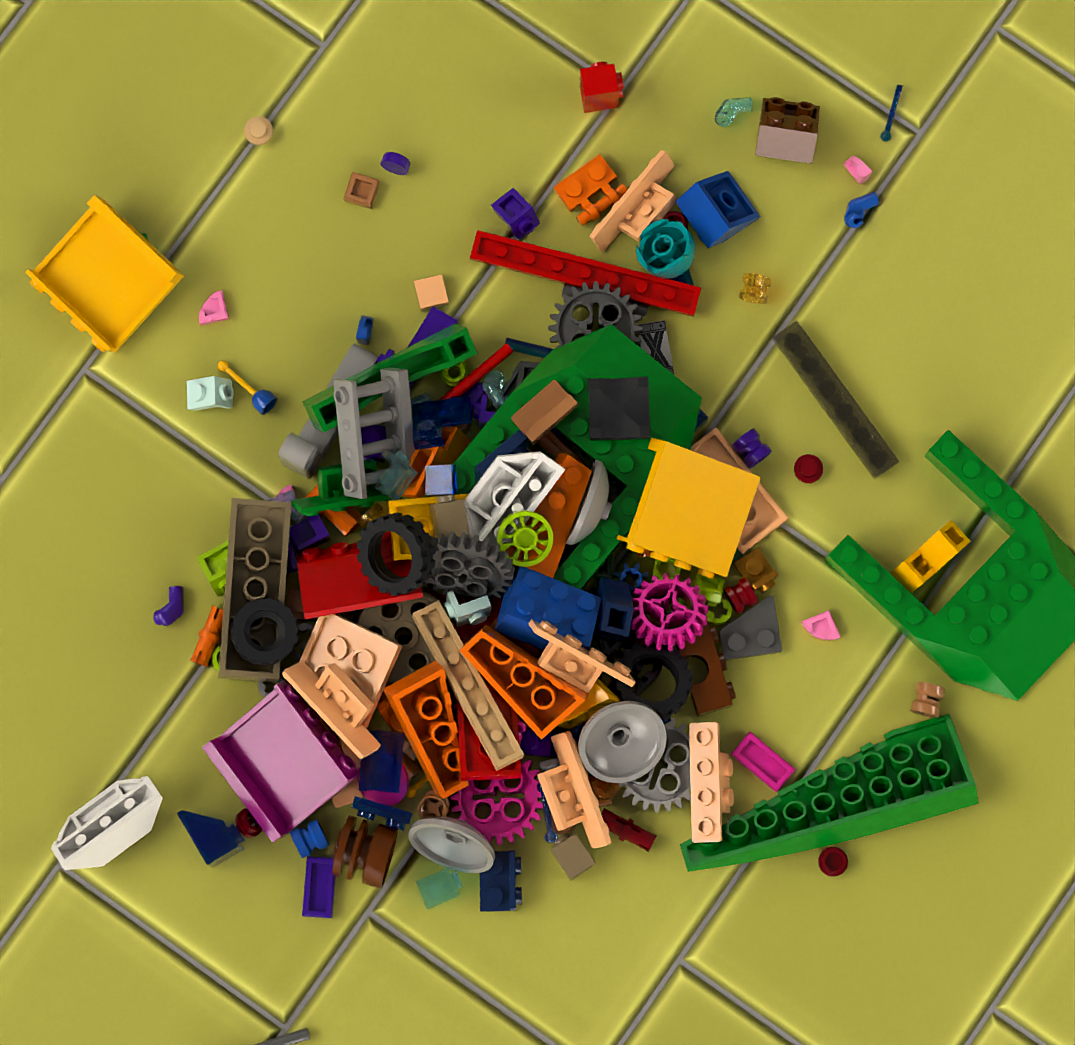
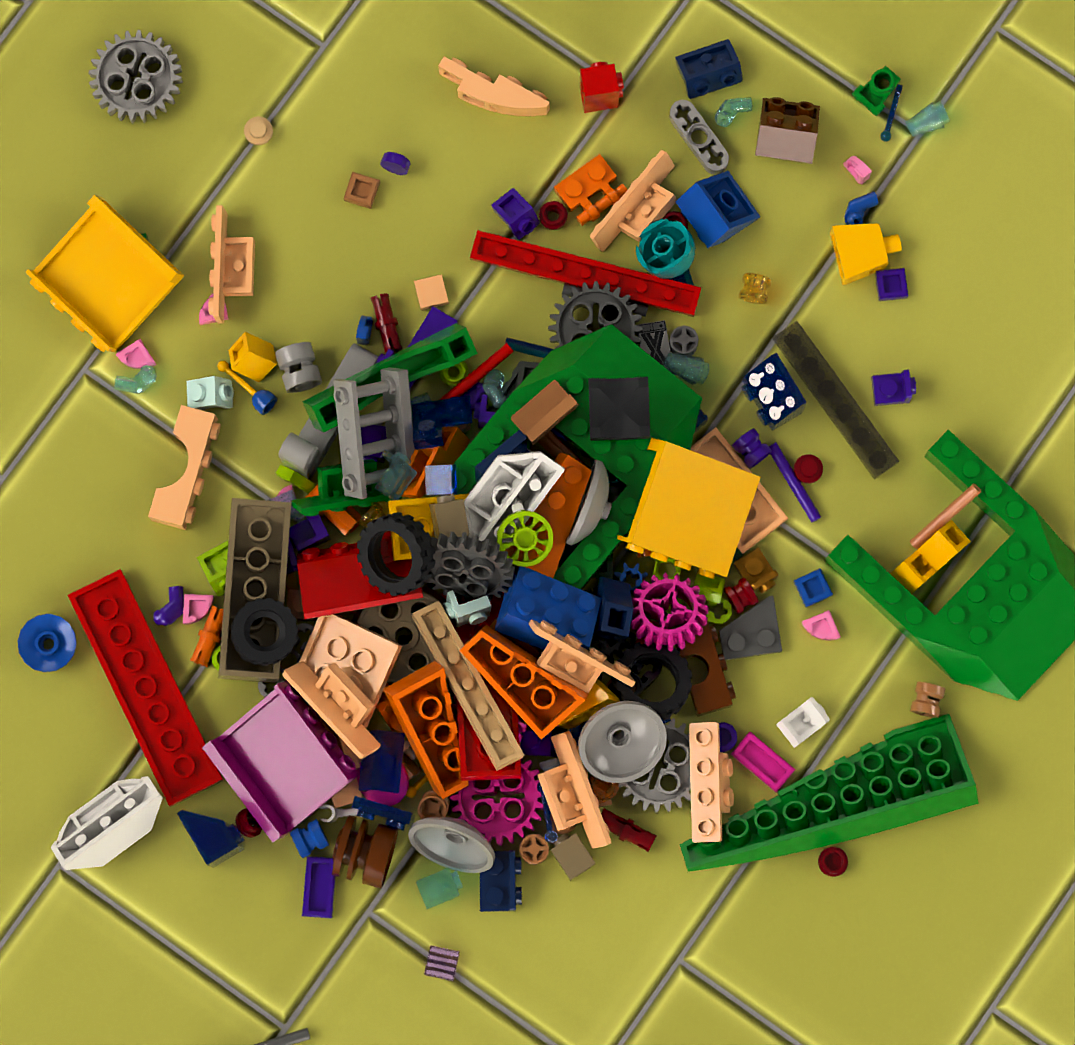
(39, 630): none -> blue dish
(136, 355): none -> bright pink tile
(137, 384): none -> clear light blue arm
(145, 687): none -> red plate
(159, 83): none -> light grey gear
(175, 502): none -> light nougat arch
(196, 607): none -> bright pink tile
(232, 265): none -> light nougat bracket
(252, 357): none -> yellow panel
(295, 478): none -> lime tile
(296, 357): none -> light grey wheel
(336, 813): none -> white hand
(386, 323): none -> dark red pin
(442, 963): none -> clear purple tile
(503, 96): none -> light nougat slope
(530, 849): none -> medium nougat wheel
(553, 206): none -> dark red plate
(680, 124): none -> light grey beam
(683, 336): none -> flat silver wheel
(688, 368): none -> clear light blue cone
(709, 68): none -> dark blue bracket
(728, 736): none -> dark purple tile
(773, 392): none -> clear blue slope
(795, 485): none -> dark purple bar
(803, 722): none -> white bracket
(813, 588): none -> blue tile
(861, 250): none -> yellow torso
(871, 95): none -> green plate
(891, 284): none -> dark purple tile
(893, 388): none -> dark purple bracket
(928, 119): none -> clear light blue cone
(945, 516): none -> nougat bar

